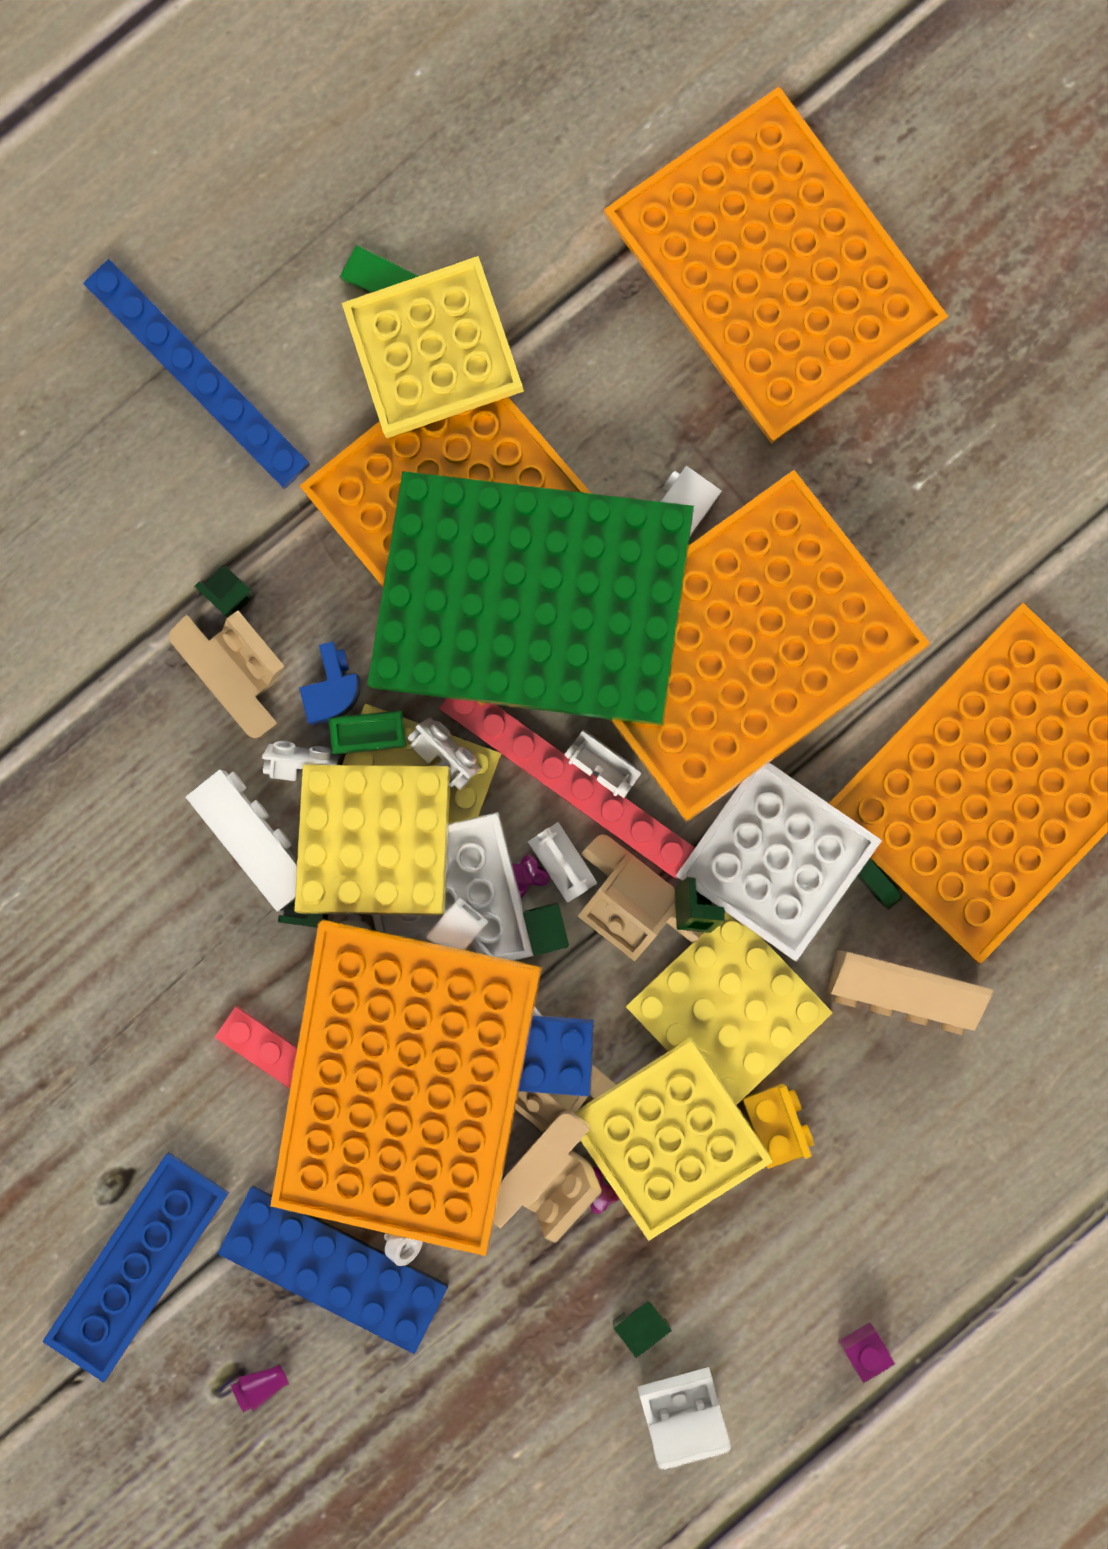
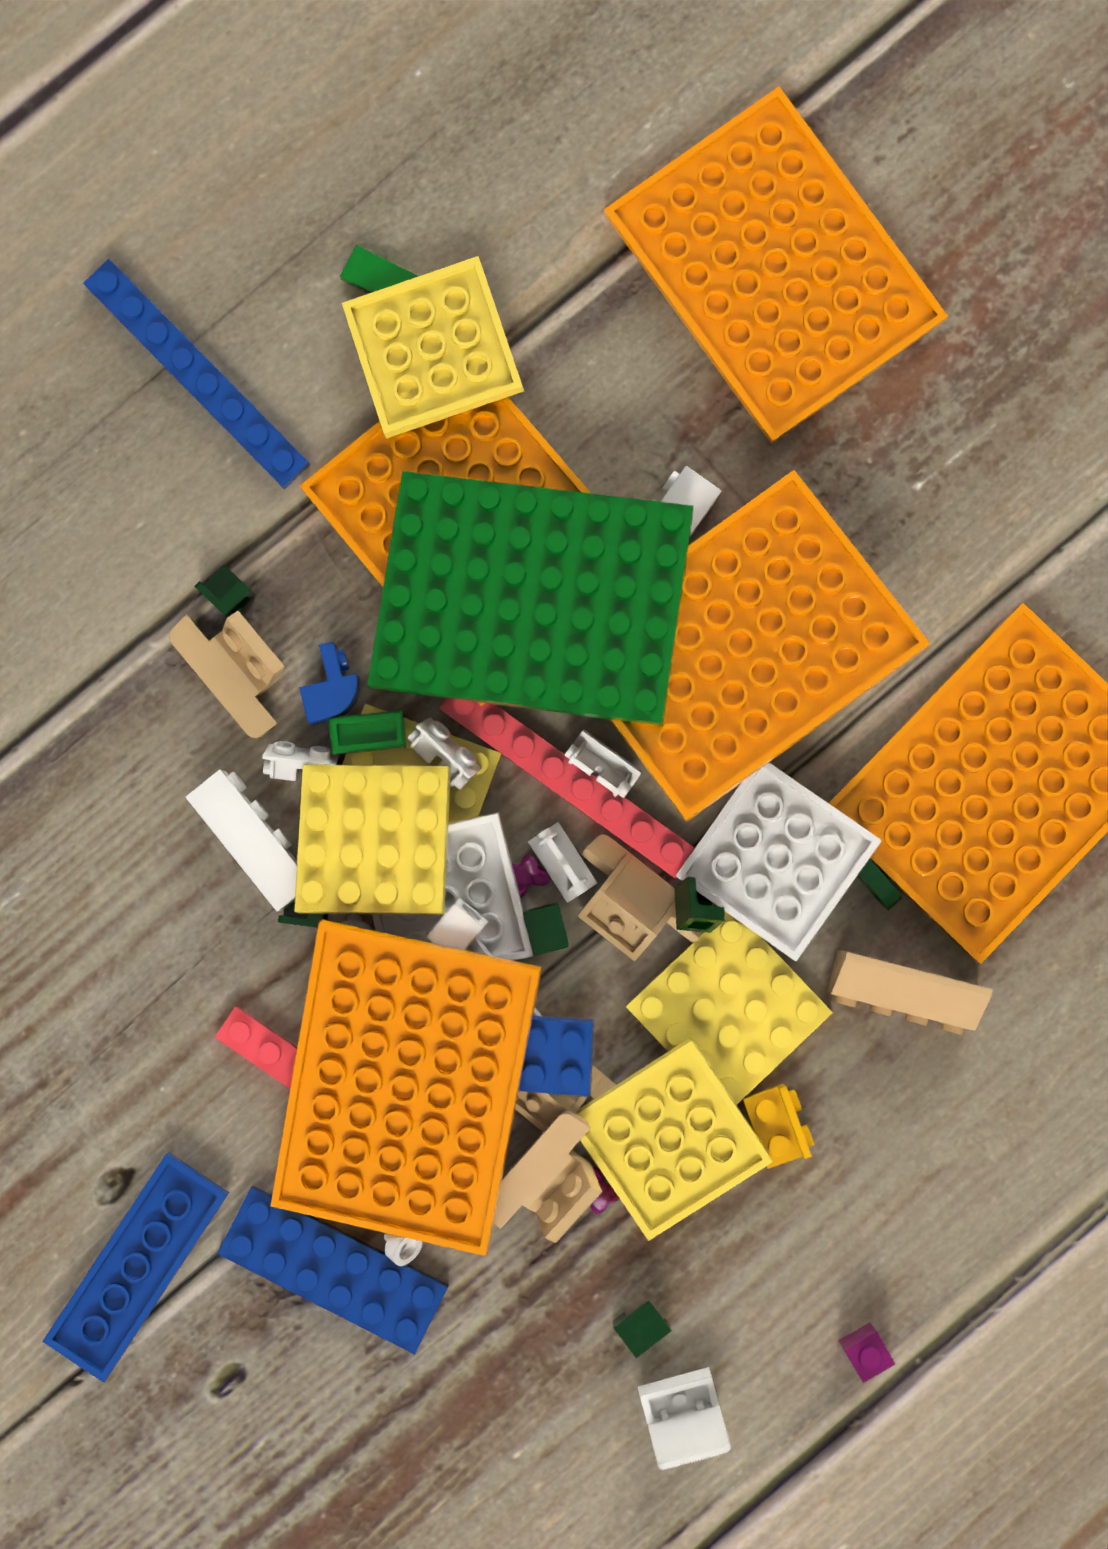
(258, 1387): magenta cone -> none

